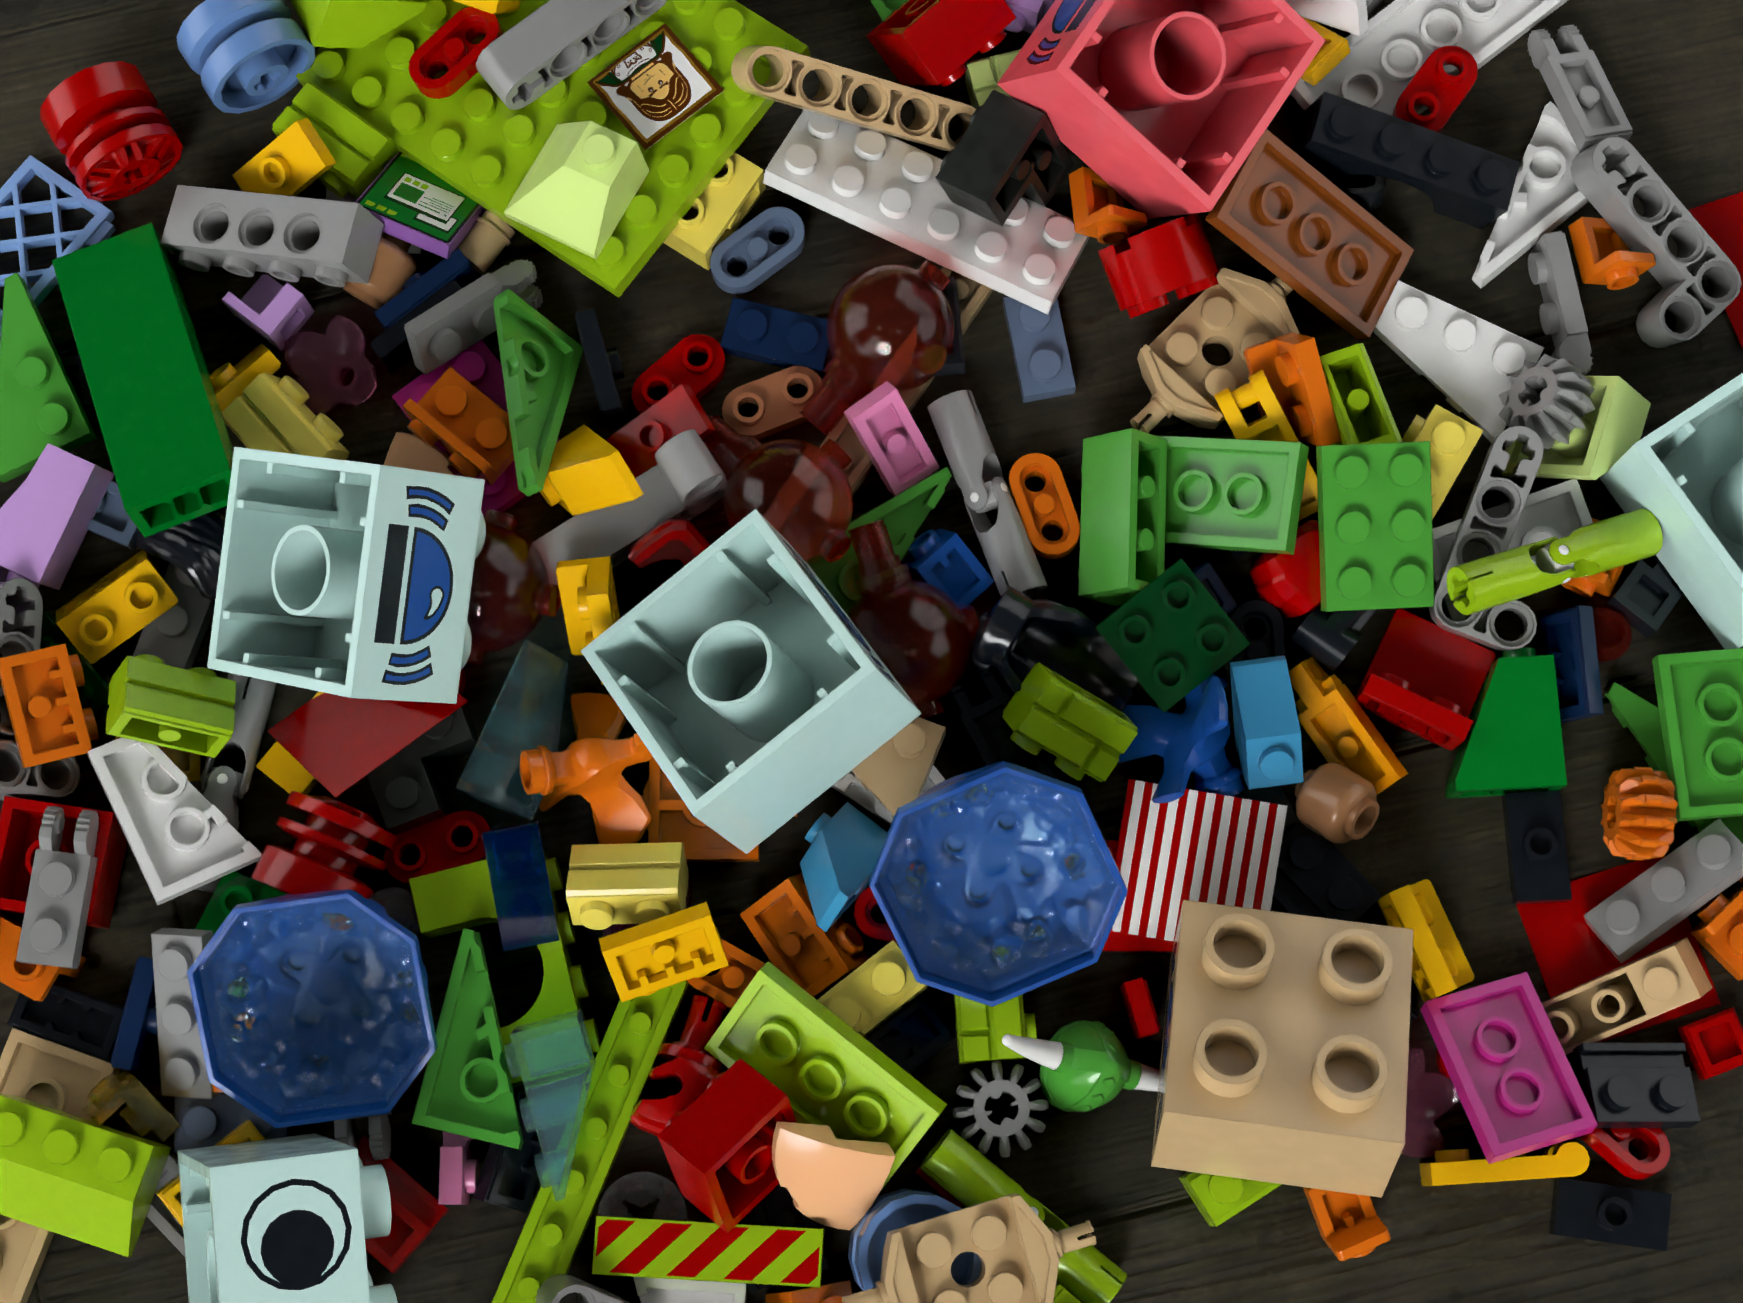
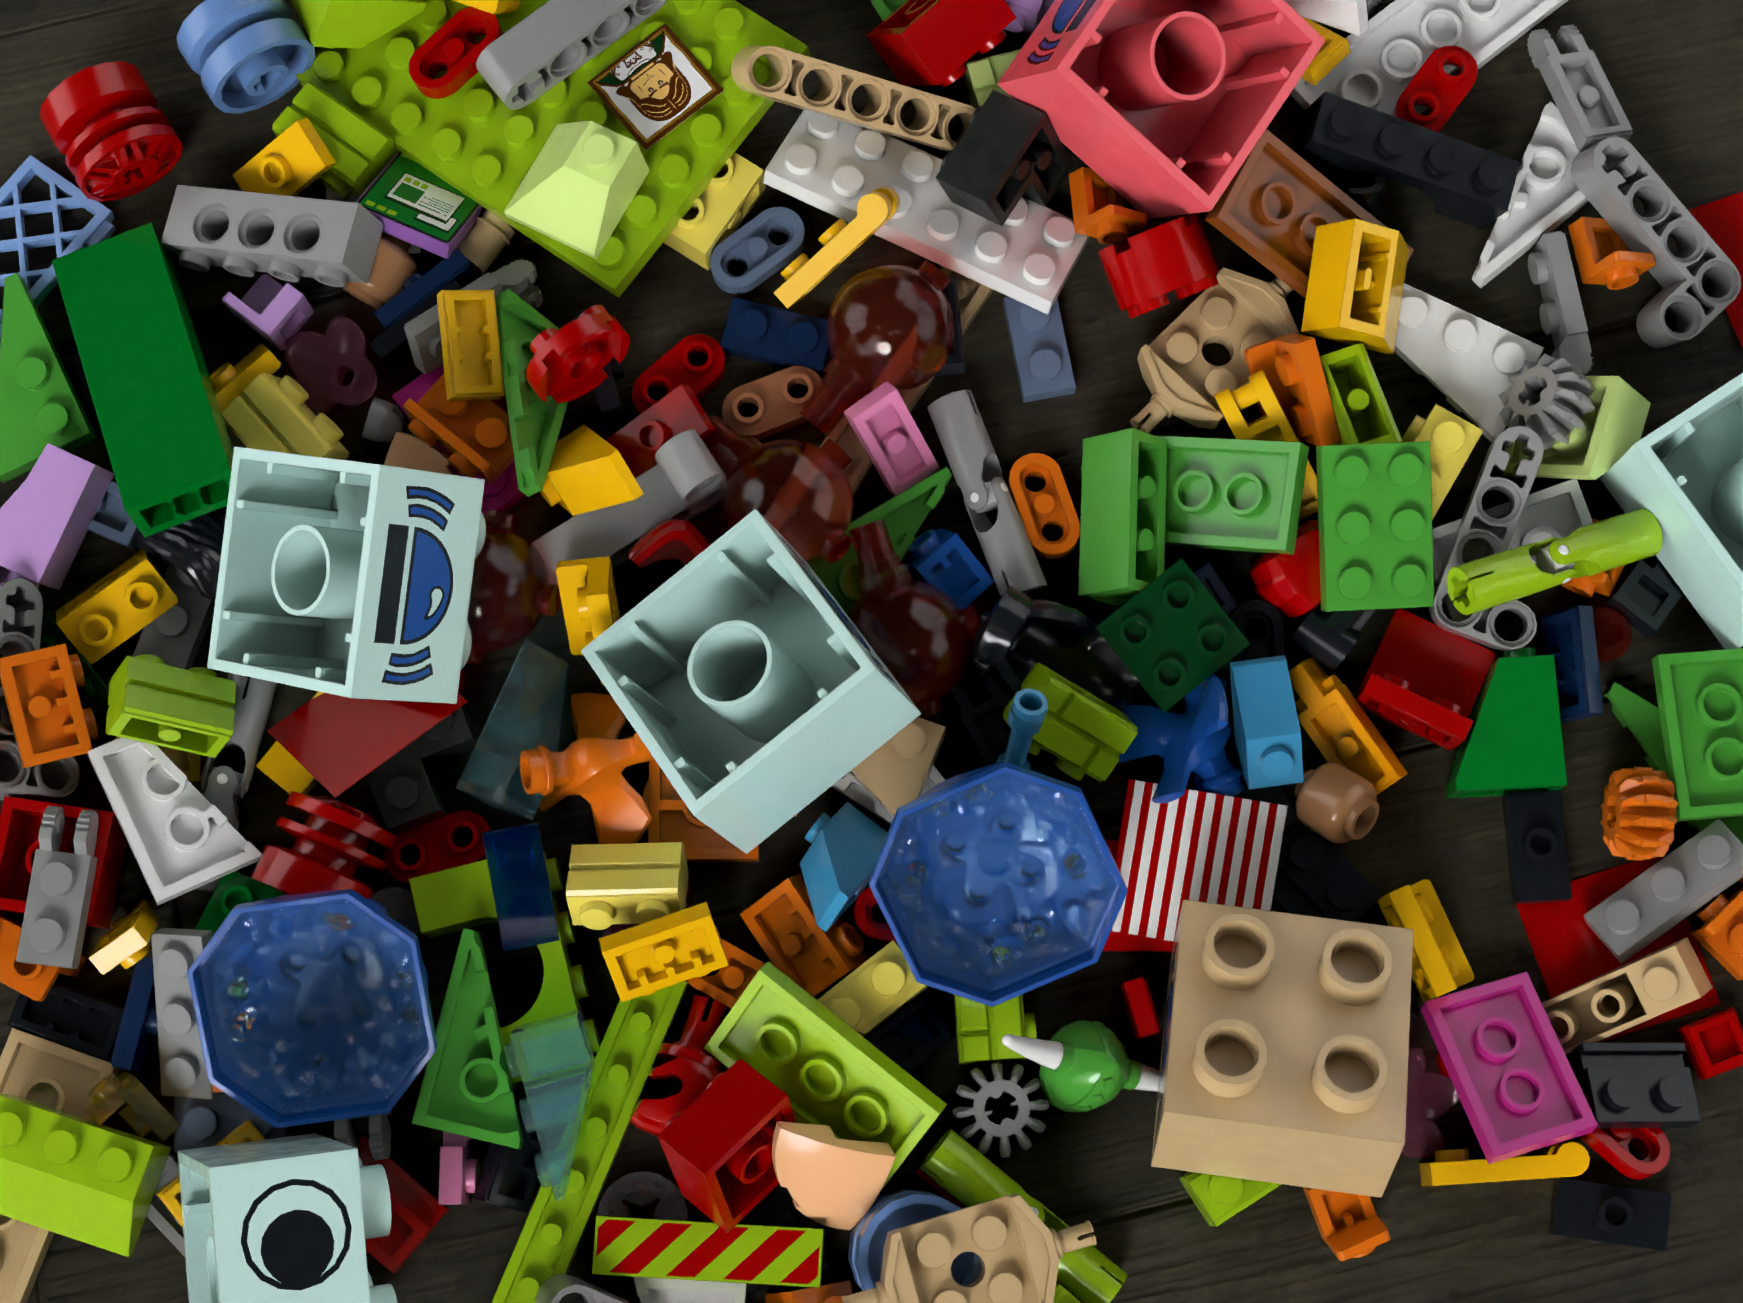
(127, 940): none -> yellow plate
(383, 421): none -> light grey hinge
(470, 345): none -> yellow plate
(573, 358): none -> red plate
(838, 243): none -> yellow plate
(1025, 720): none -> dark azure bar
(1356, 284): none -> yellow slope

